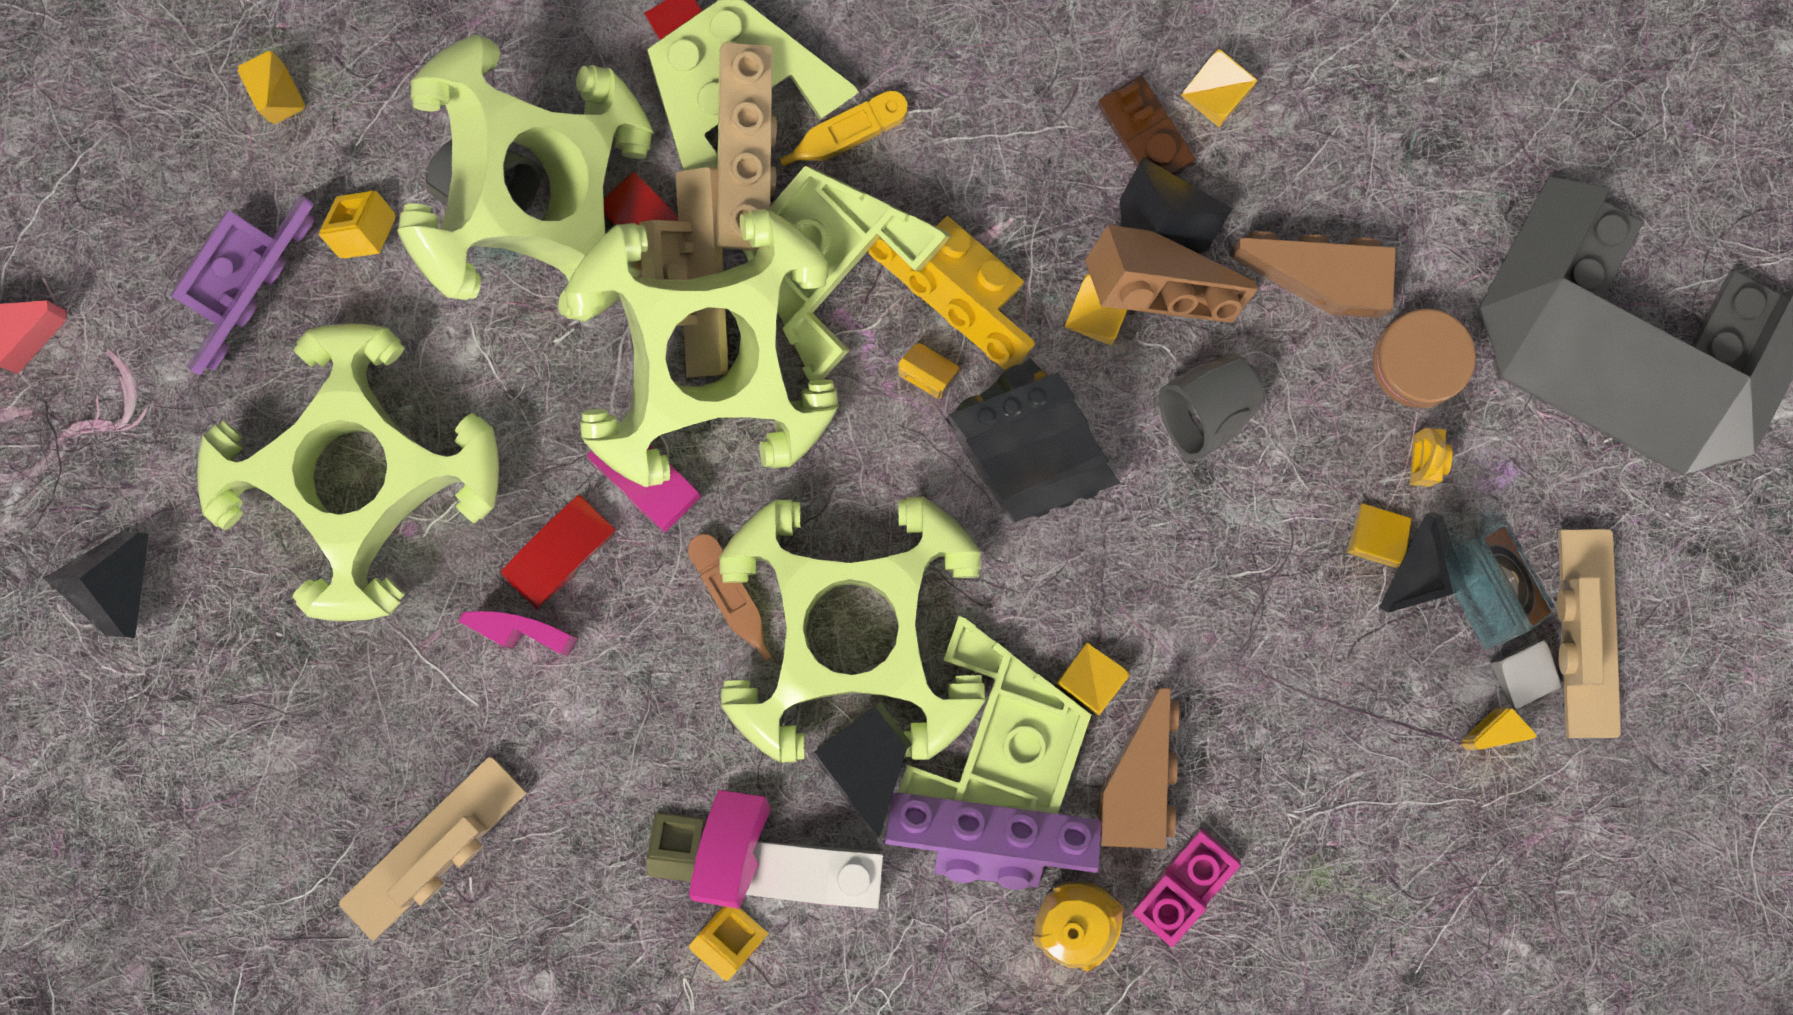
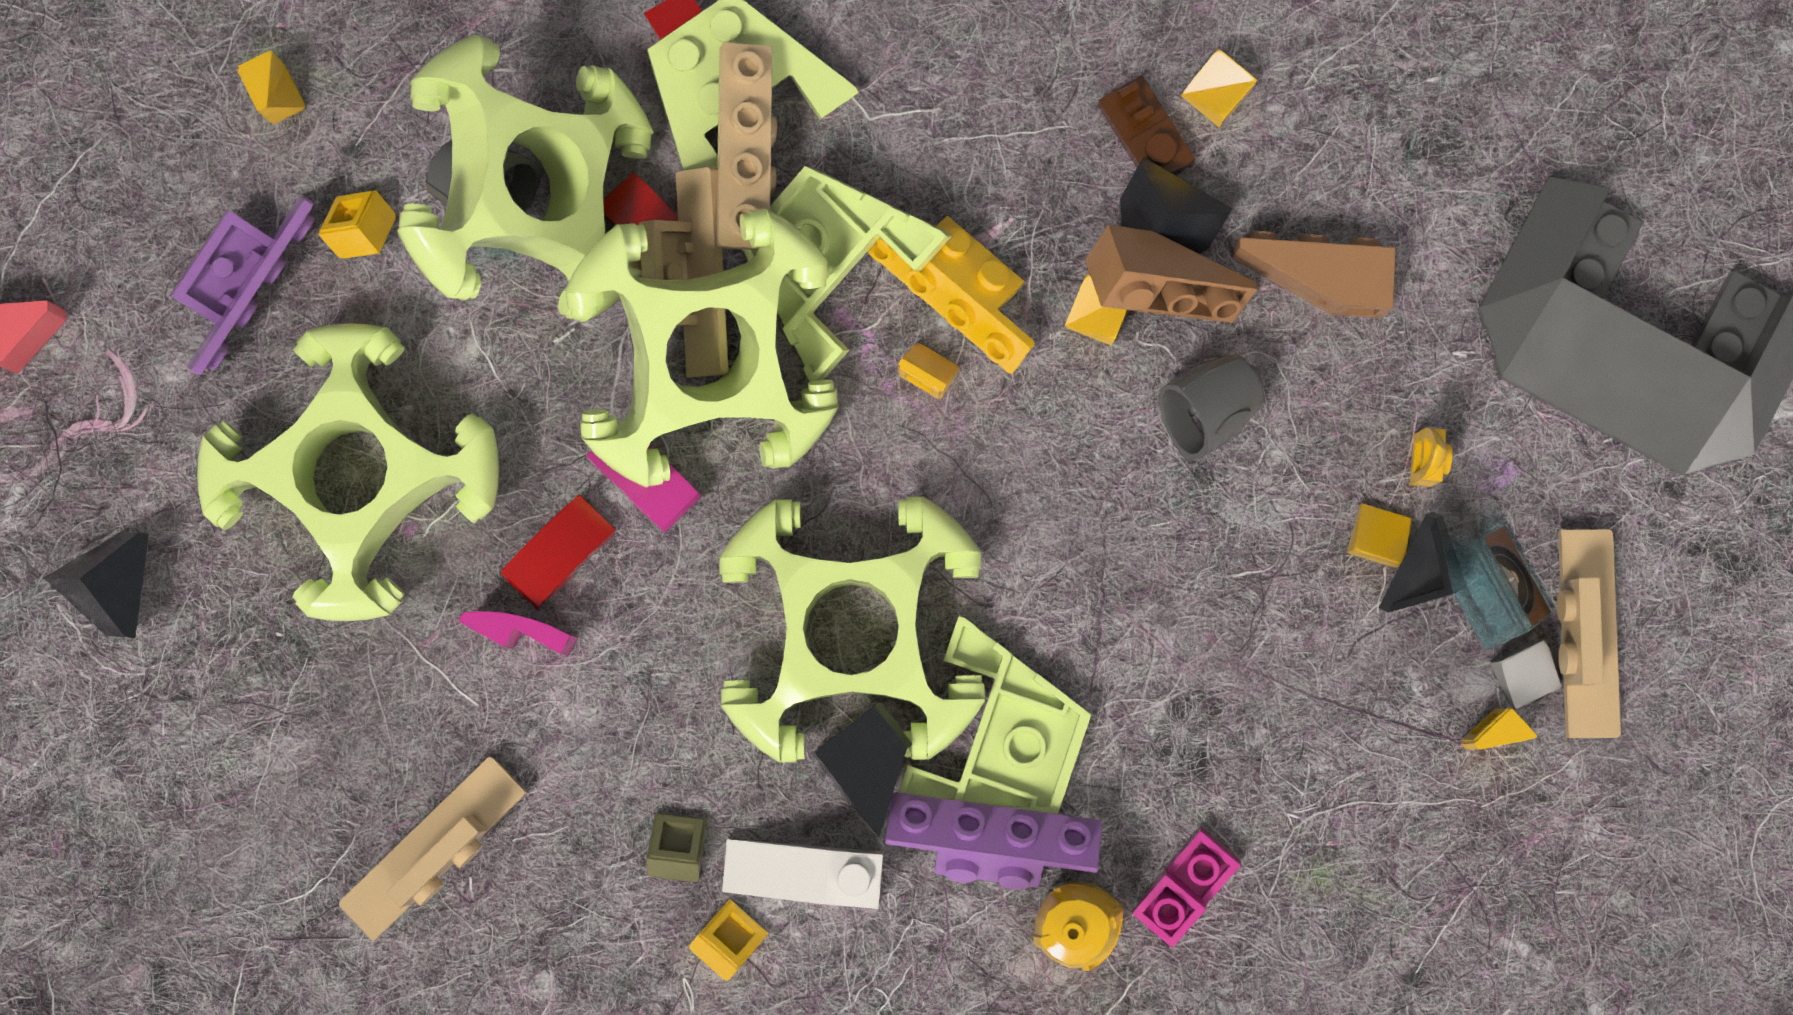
(726, 849): dark pink slope -> none
(730, 597): nougat piece -> none
(850, 128): yellow piece -> none
(1031, 443): black slope -> none
(1093, 679): yellow slope -> none
(1136, 788): medium nougat slope -> none
(1424, 358): medium nougat head -> none

